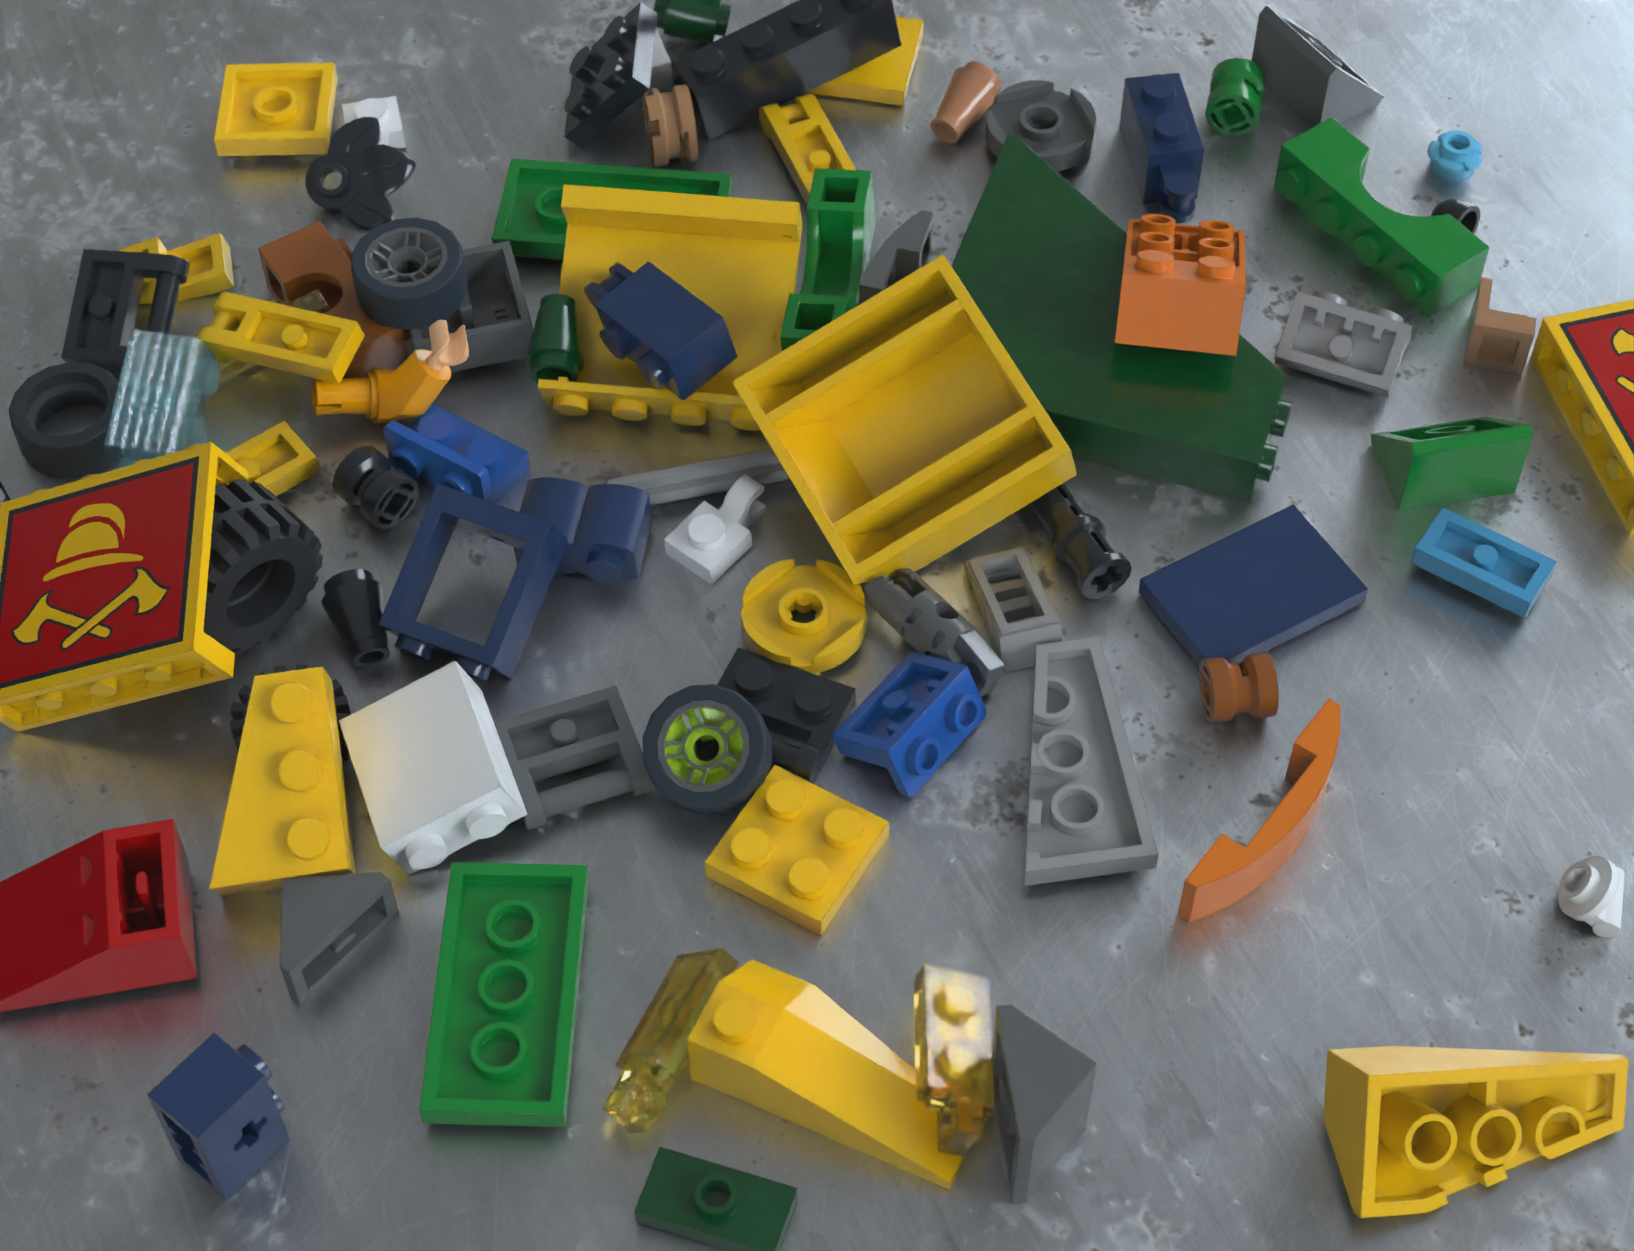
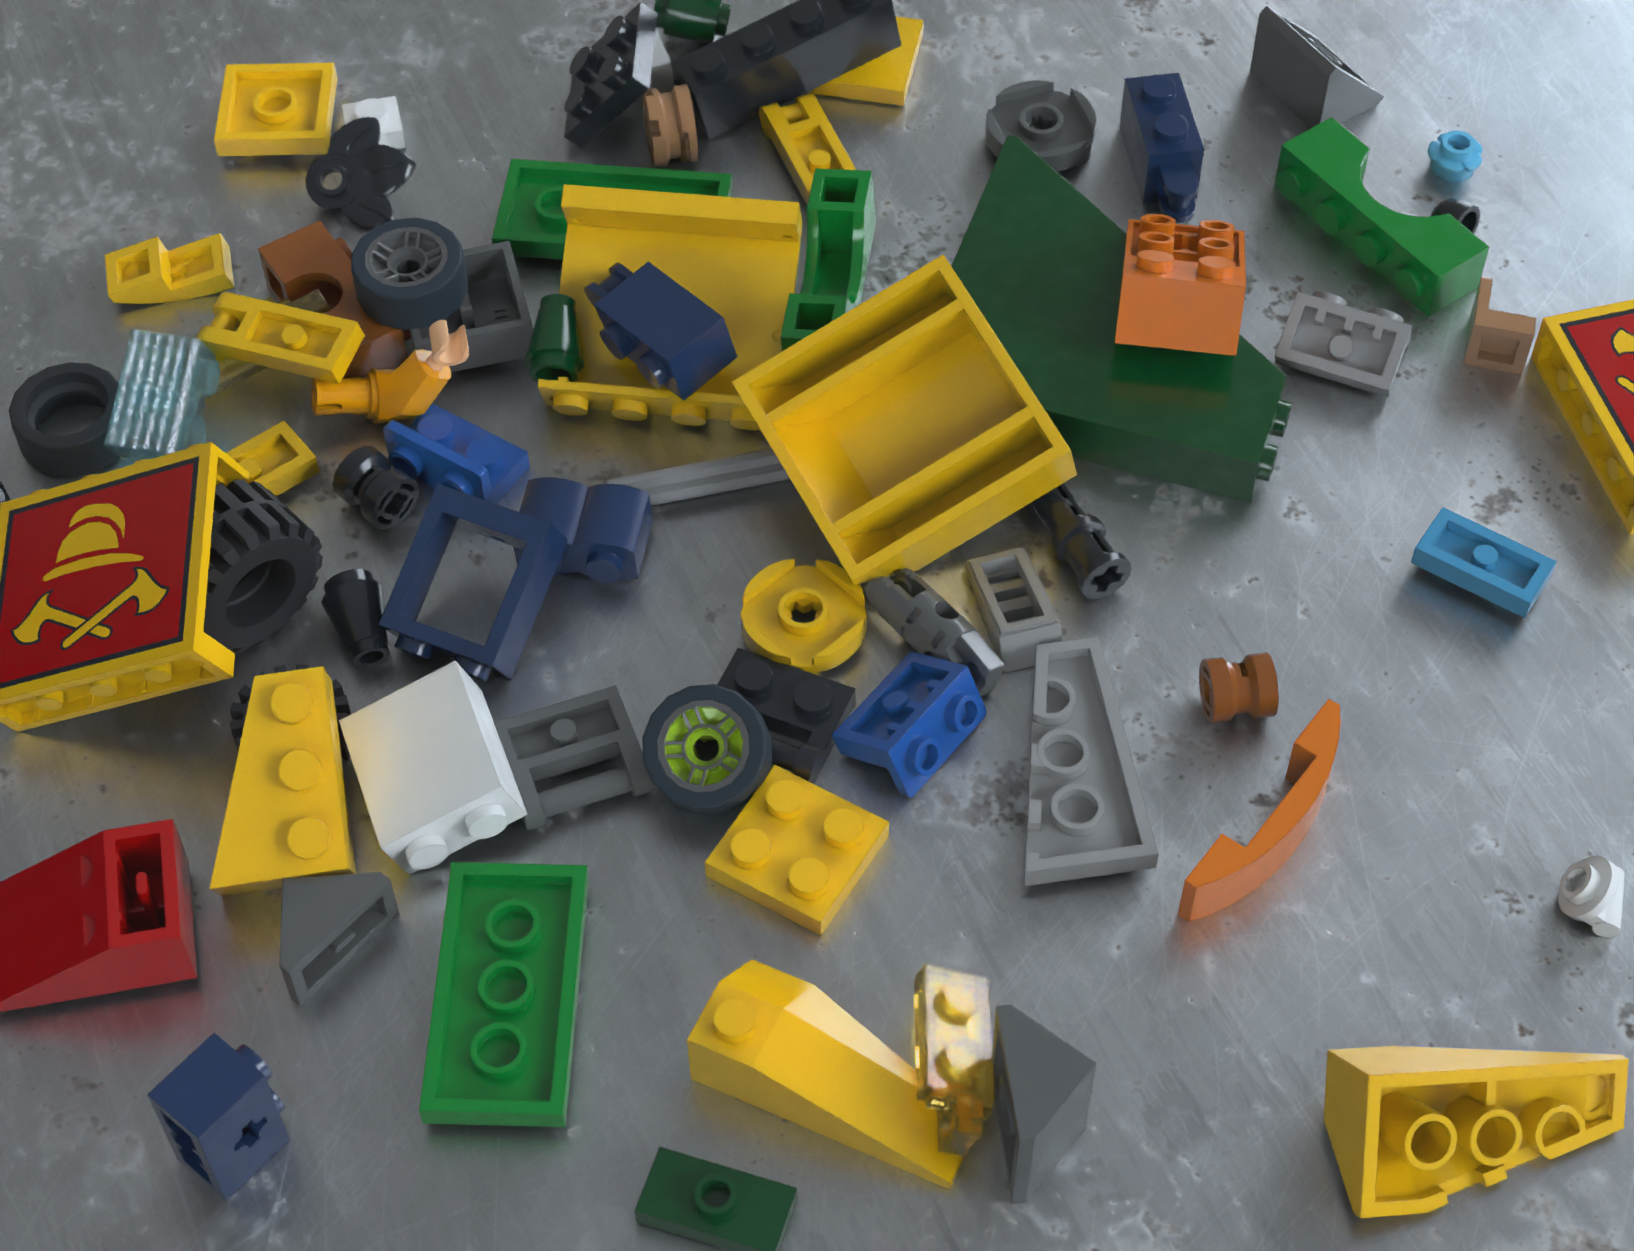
(109, 300): black plate -> none
(659, 1042): clear yellow hinge -> none
(716, 538): white plate -> none
(899, 255): dark grey slope -> none
(965, 101): nougat cone -> none
(1235, 96): green wheel -> none
(1253, 589): dark blue tile -> none
(1452, 460): green slope -> none

